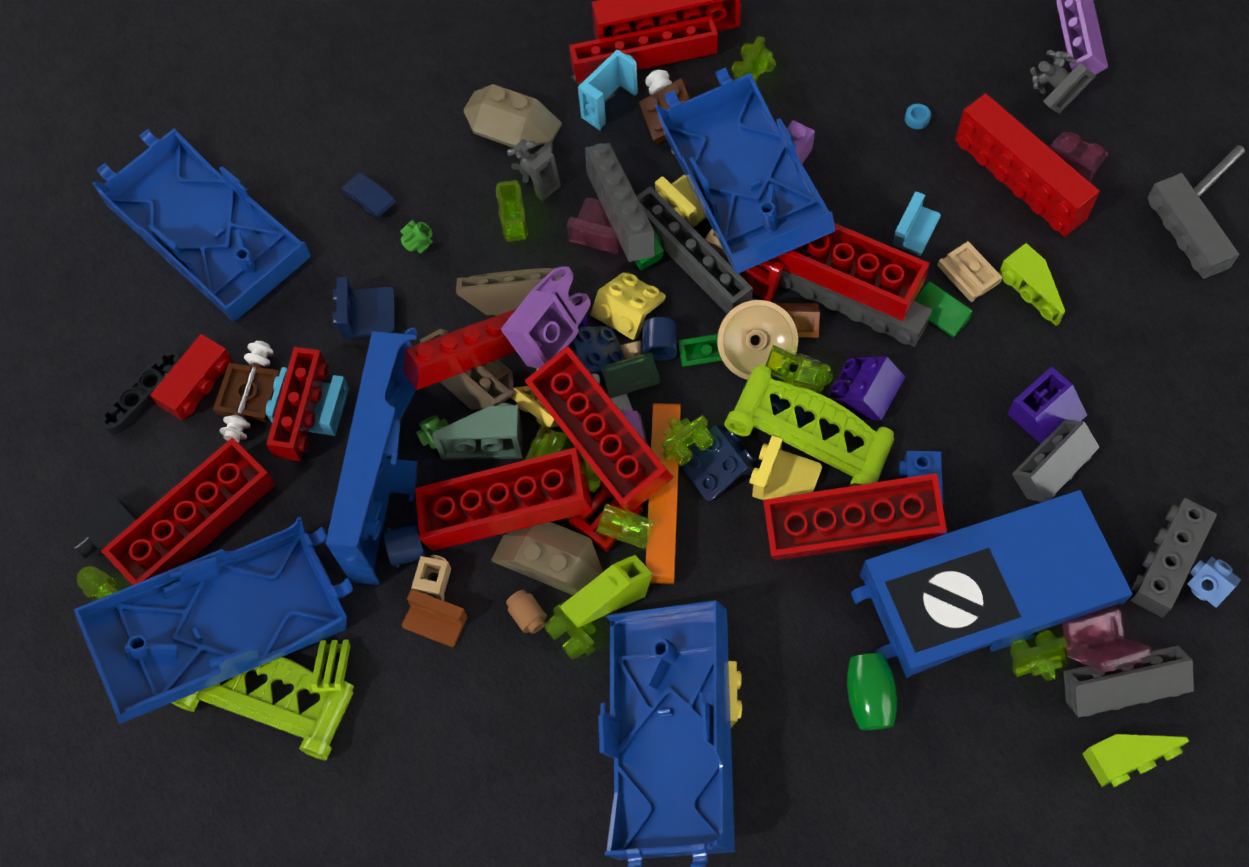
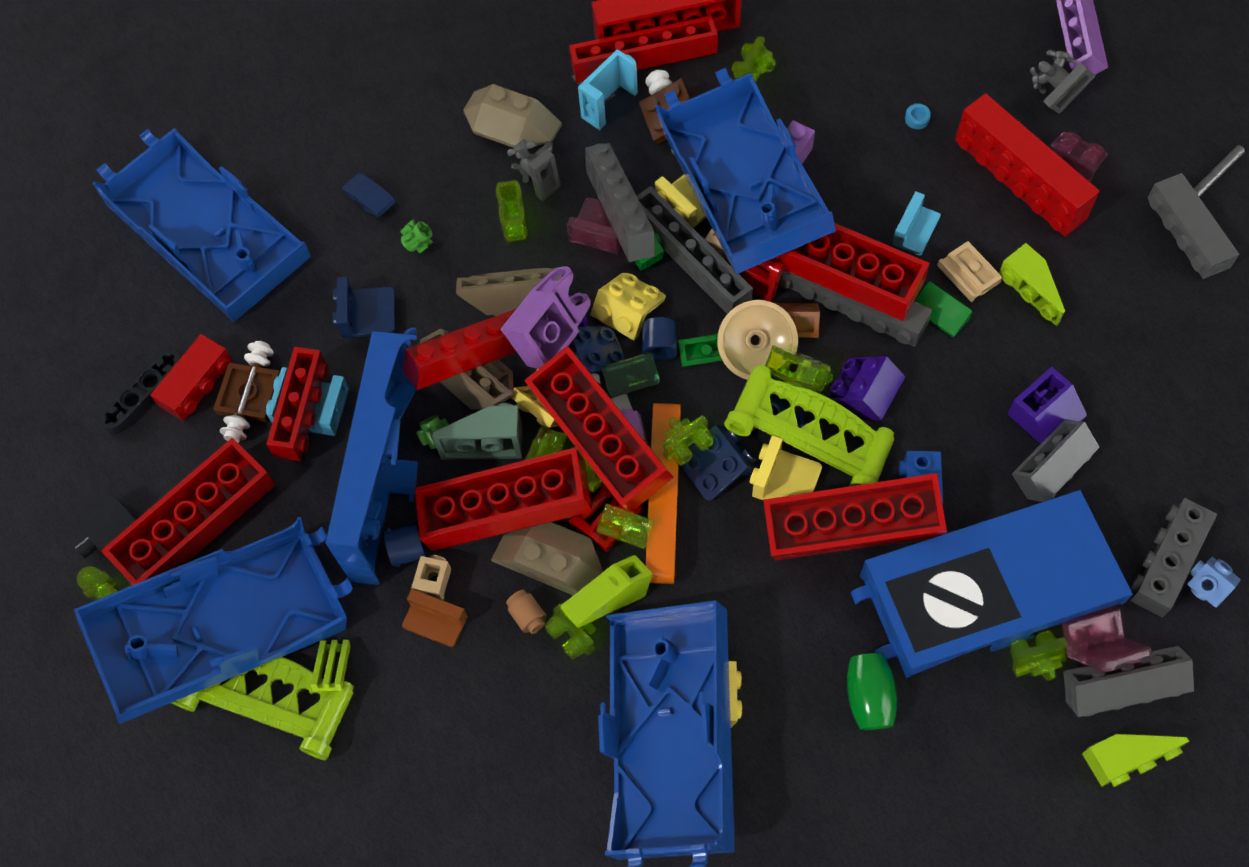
(632, 349): tan hinge -> none

